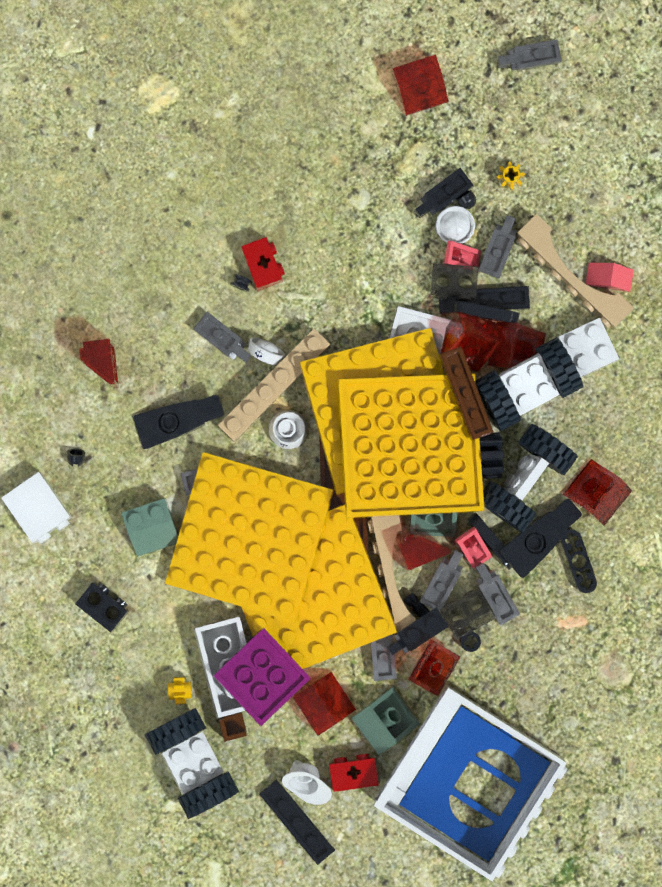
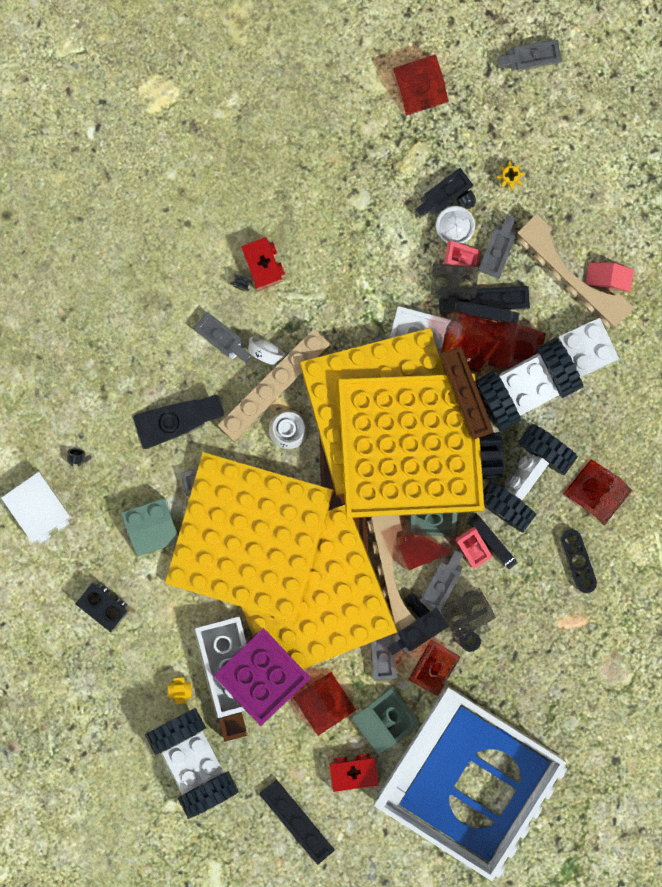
(101, 359): clear red slope -> none
(306, 783): white piece -> none
(496, 595): flat silver hinge -> none
(539, 538): black piece -> none

